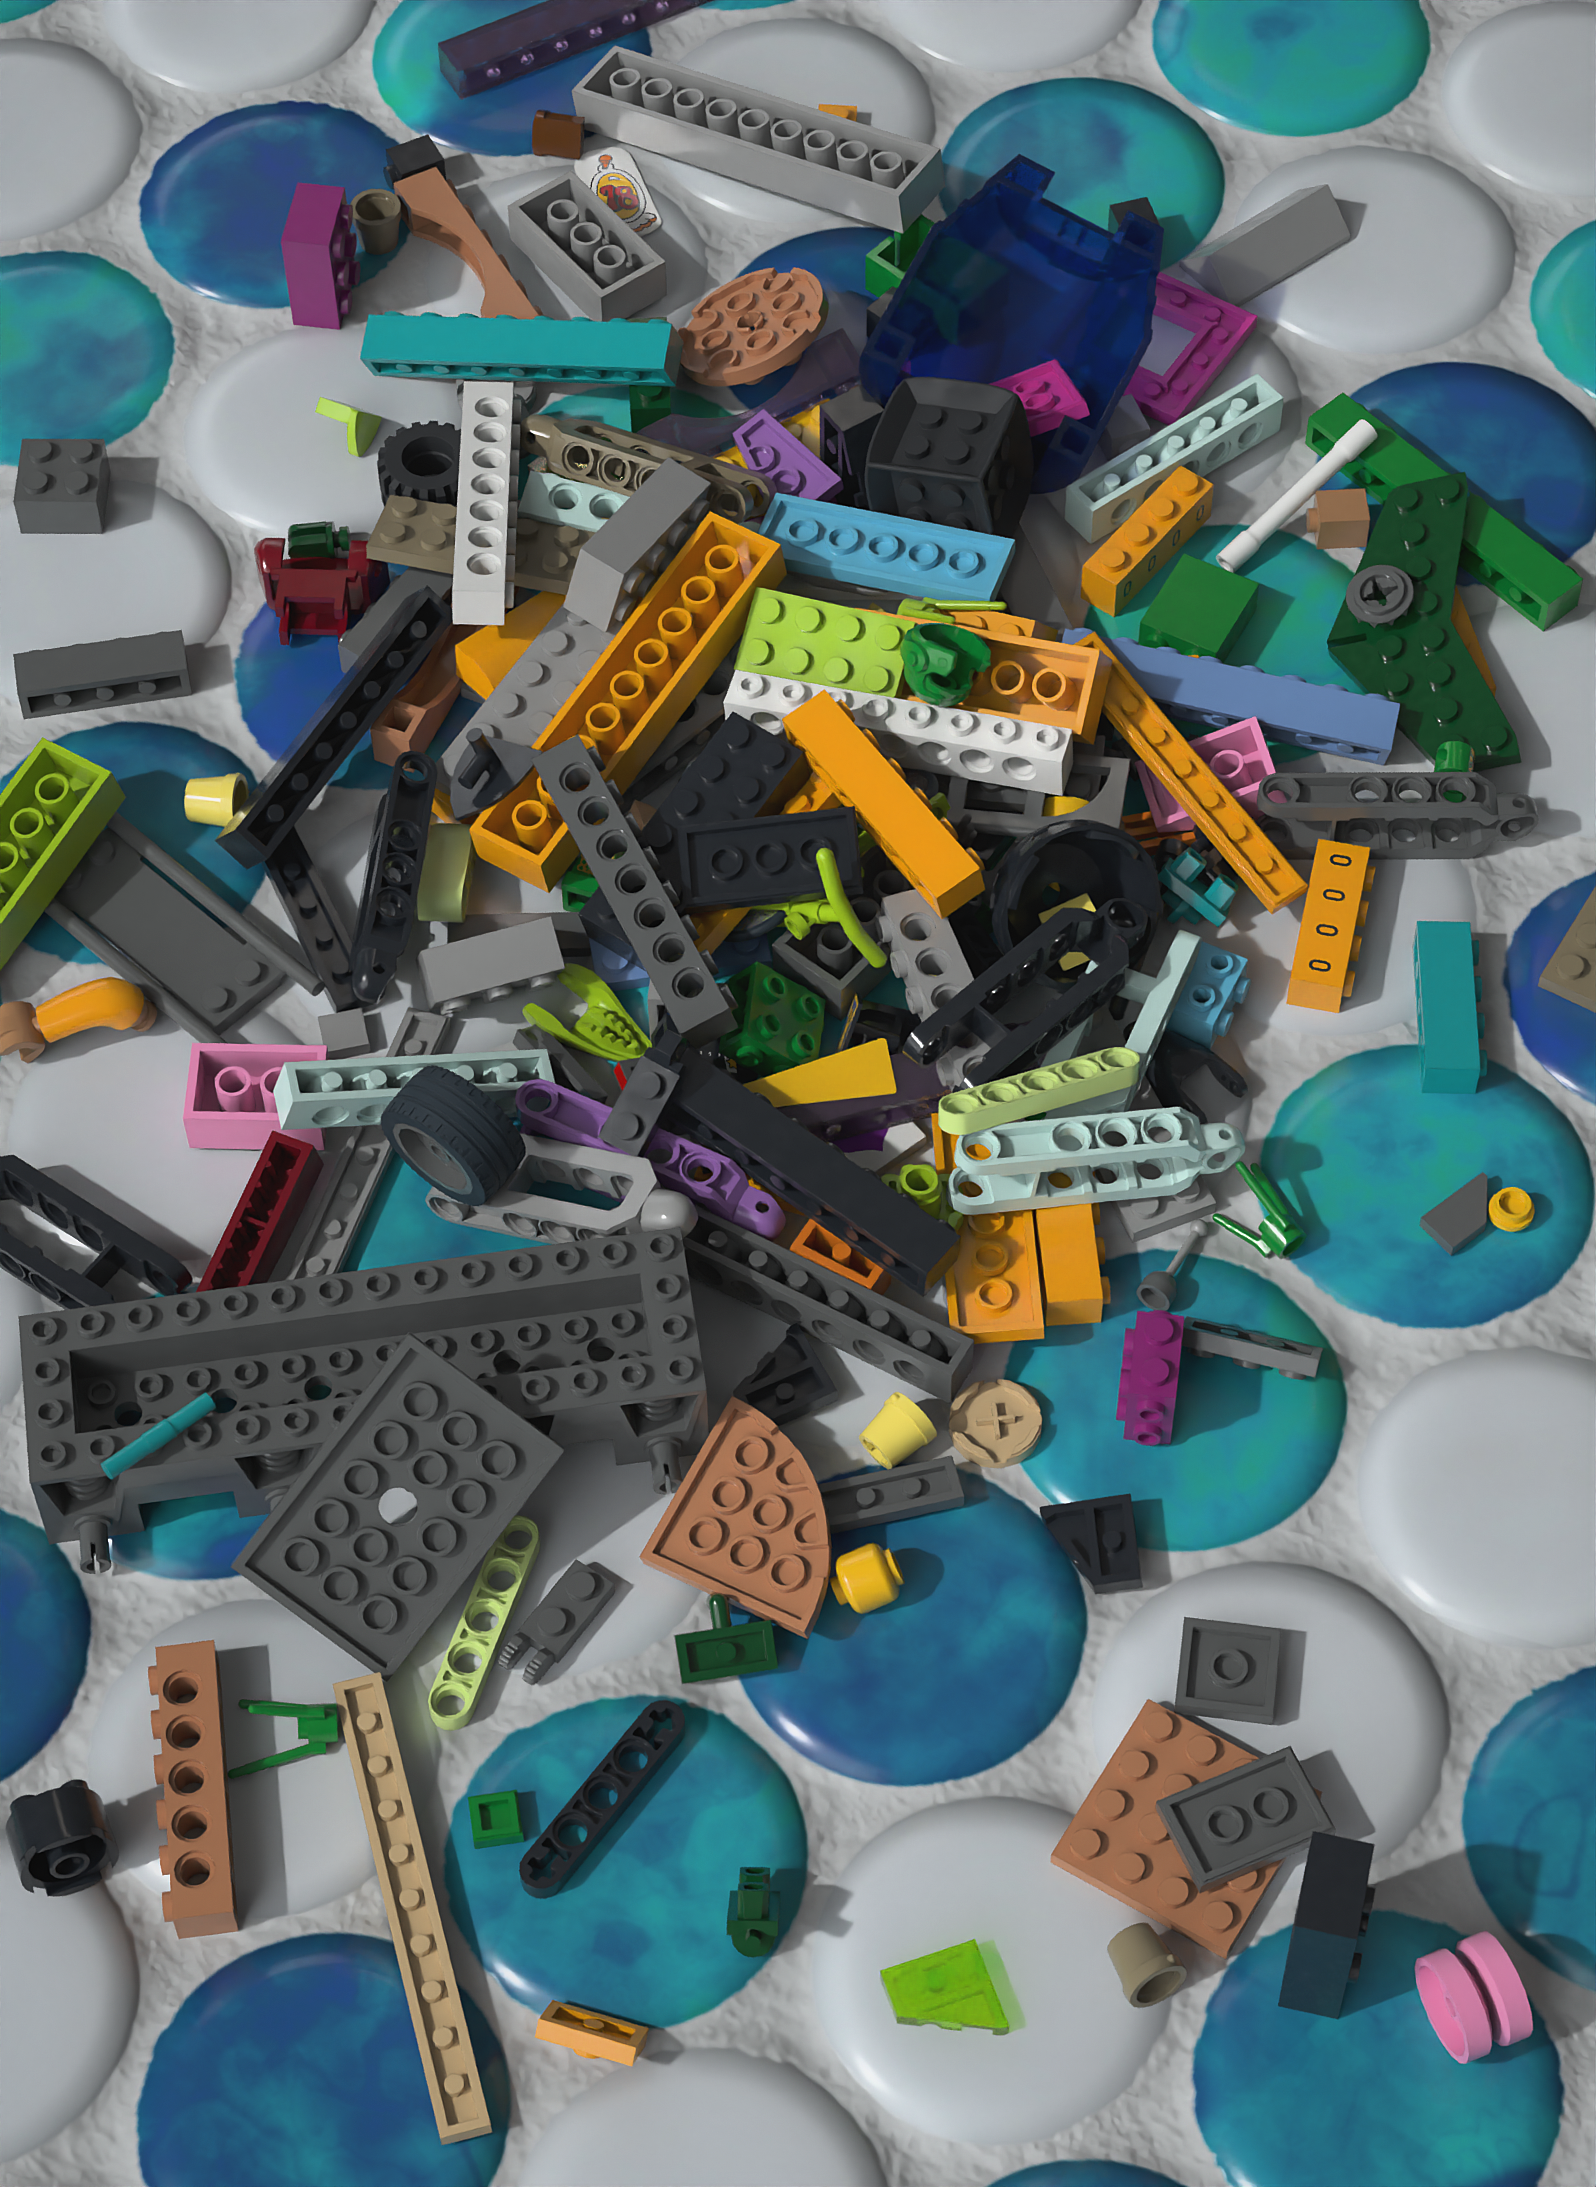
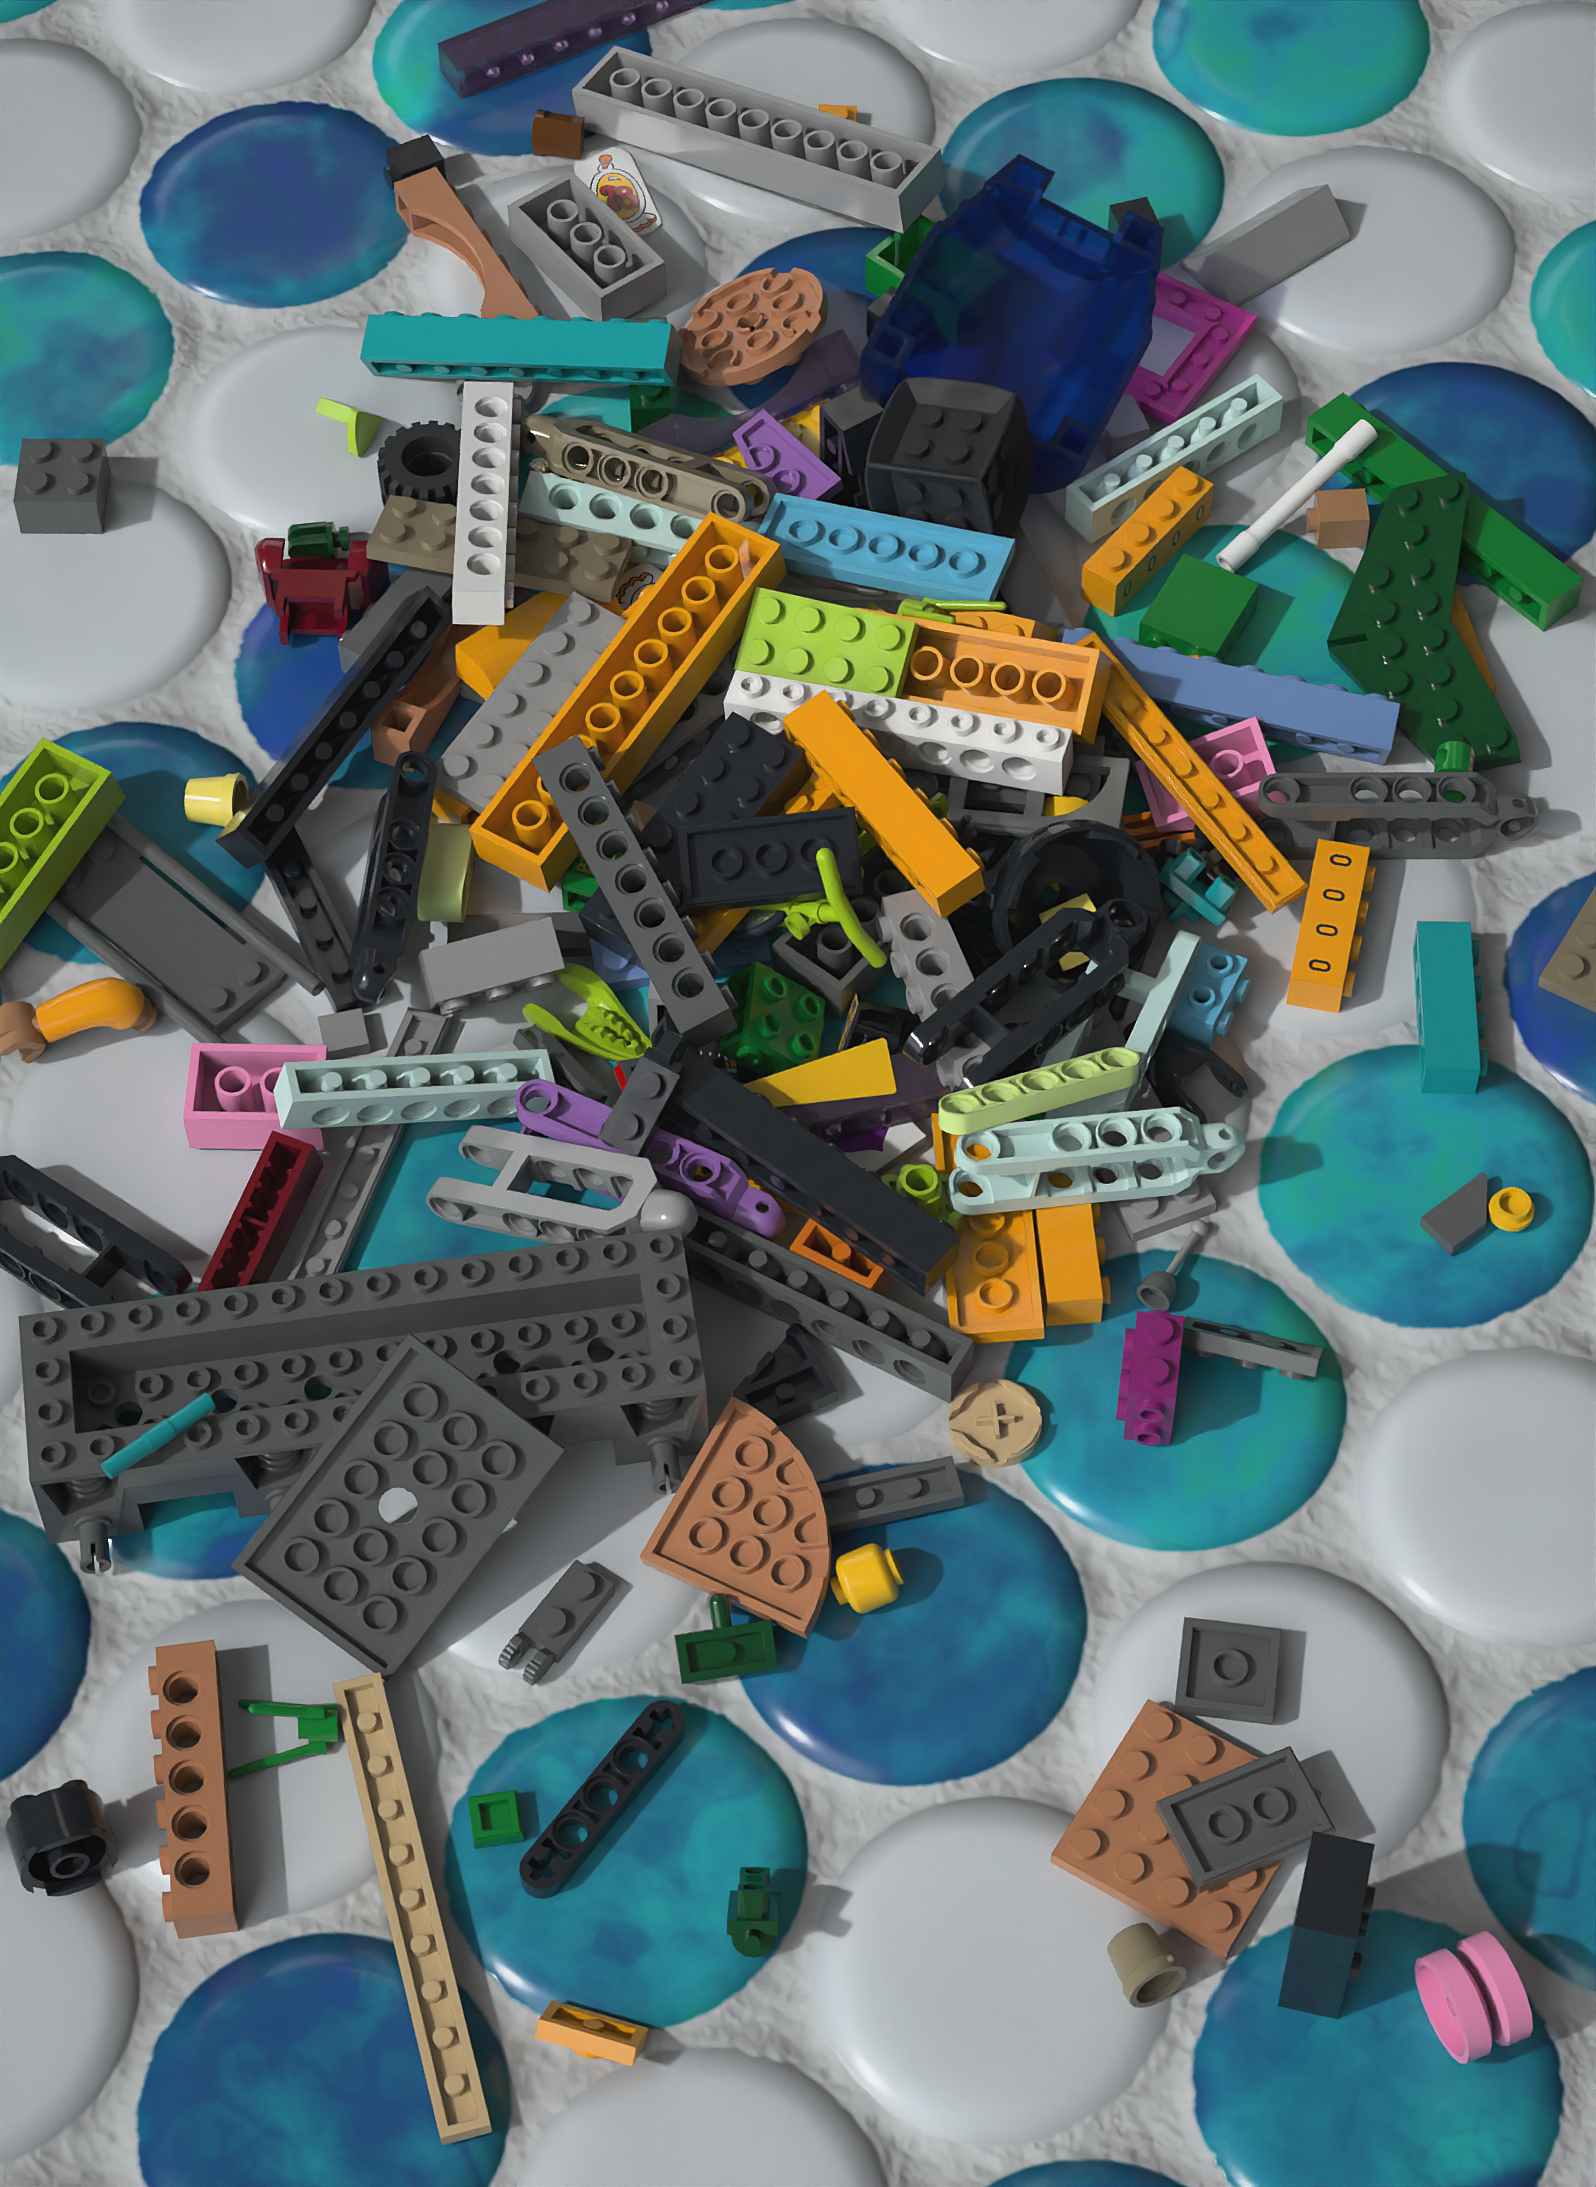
(102, 674): dark grey brick -> none
(320, 256): magenta brick -> none
(376, 220): dark tan piece -> none
(453, 1135): black wheel -> none
(484, 1643): yellowish green beam -> none
(488, 773): black shield -> none
(636, 545): light grey brick -> none
(897, 1431): light yellow piece -> none
(942, 662): green helmet -> none
(945, 1990): clear neon green wing -> none
(1046, 396): dark pink tile -> none
(1098, 1540): black wing -> none
(1279, 1229): green plant -> none
(1391, 582): dark grey gear -> none

